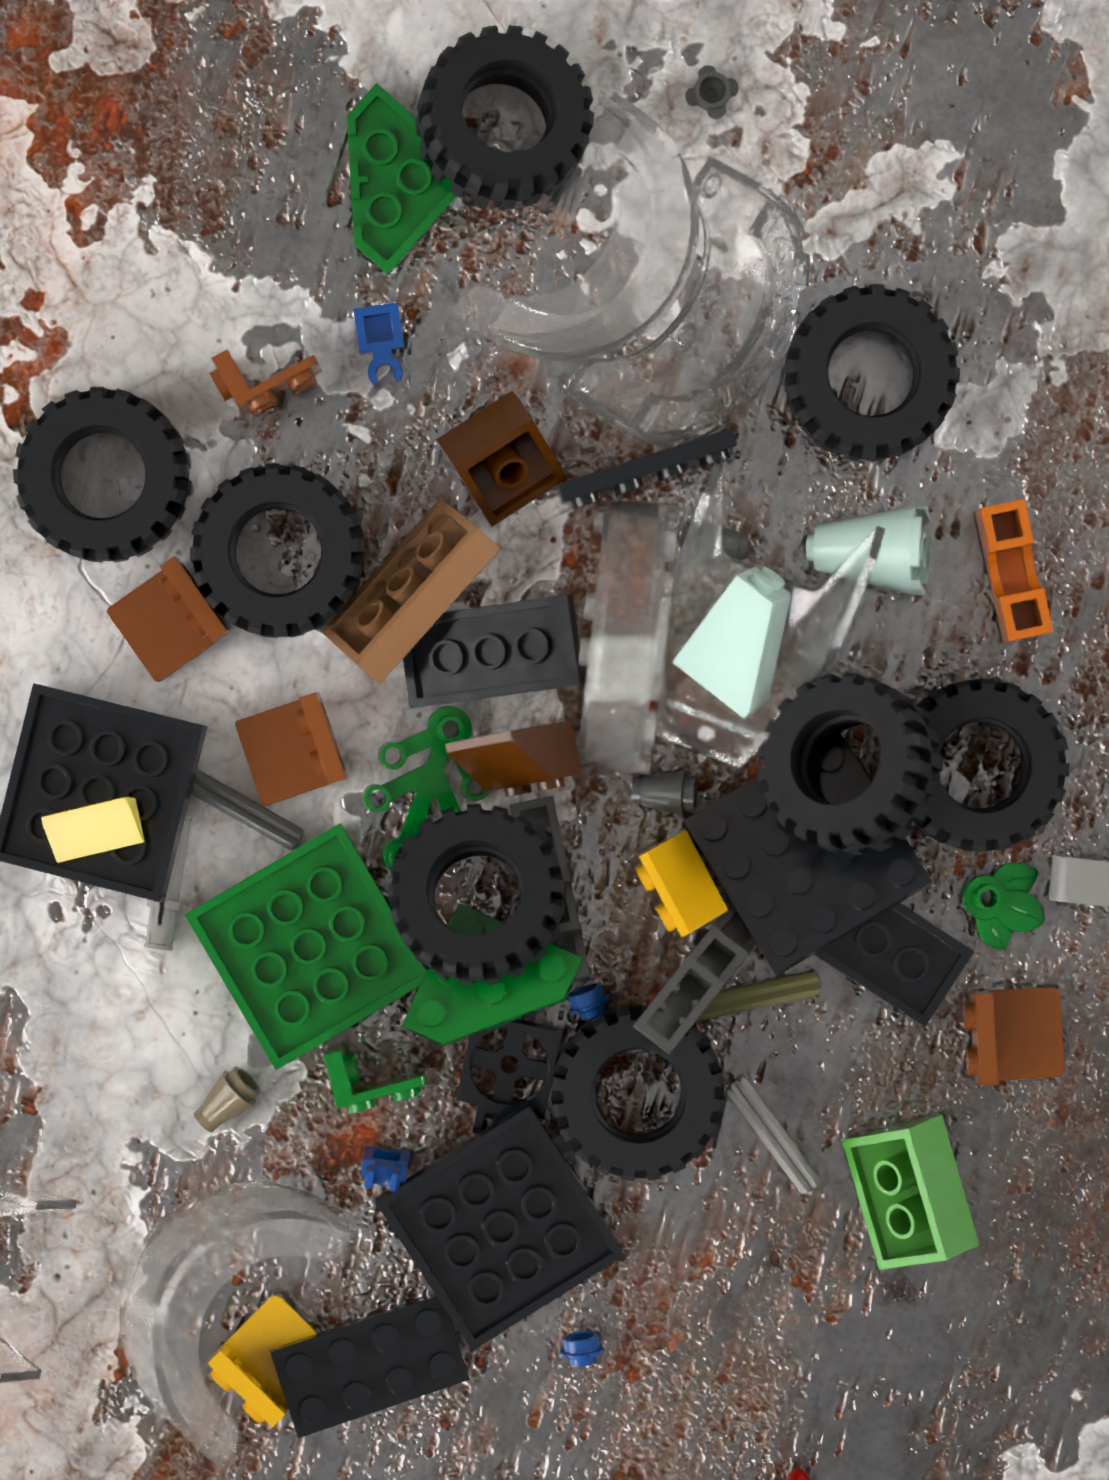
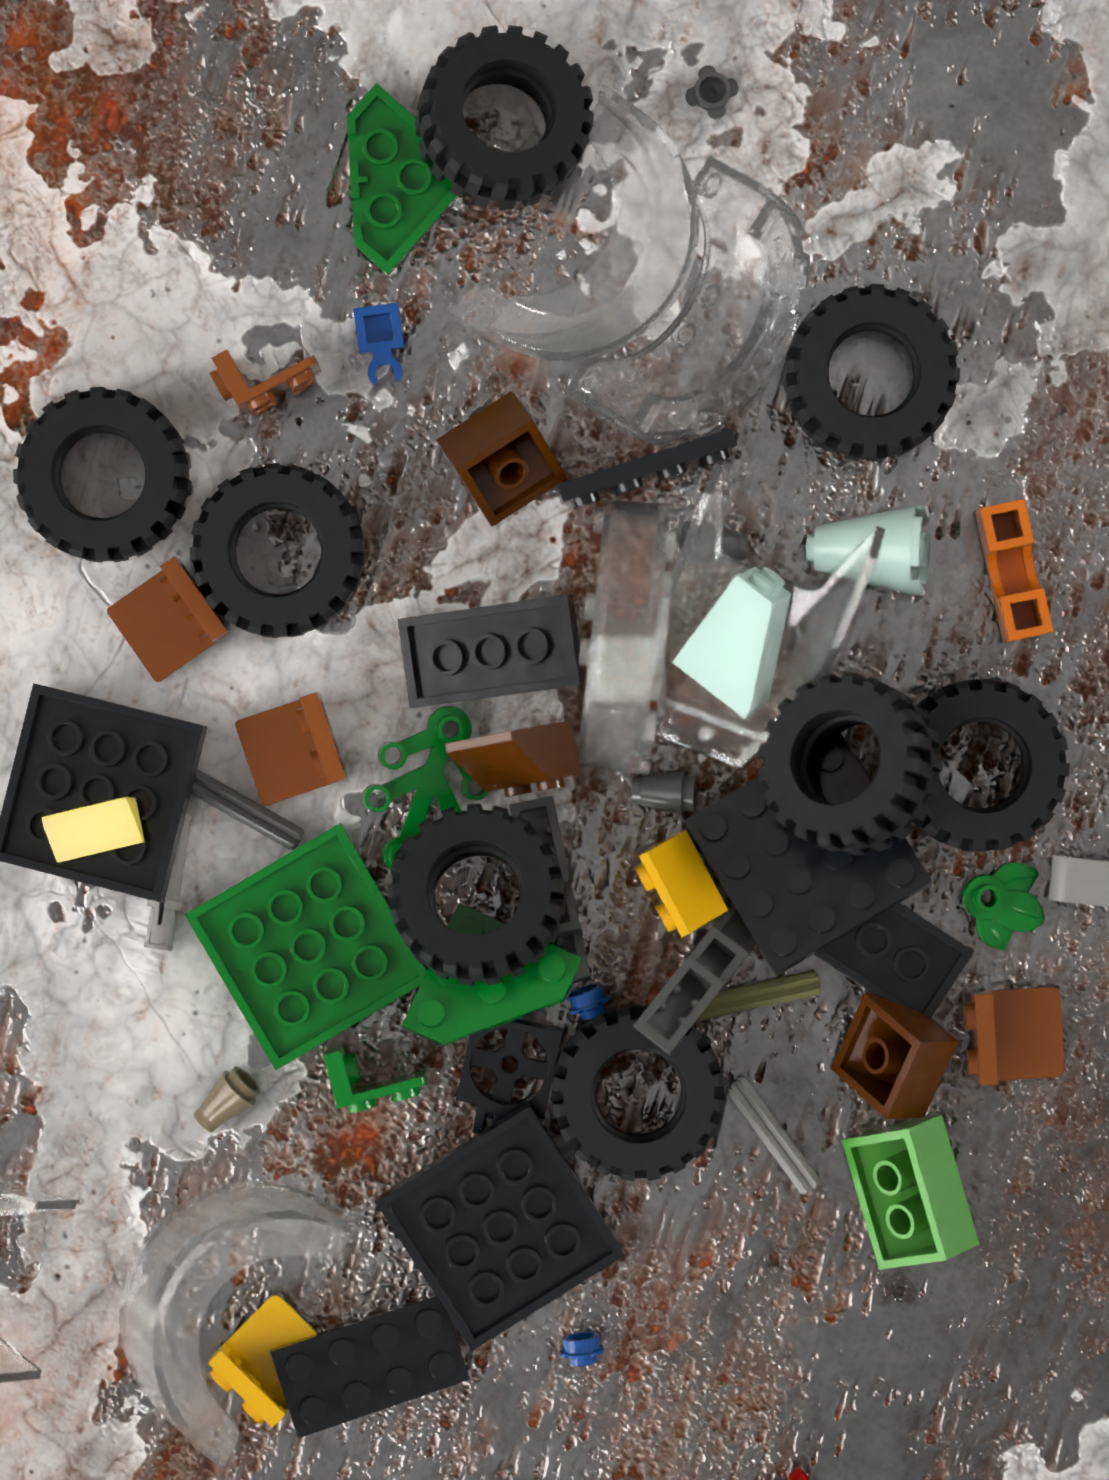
(384, 1167): blue plate -> none
(410, 590): medium nougat slope -> none
(894, 1057): none -> reddish brown slope

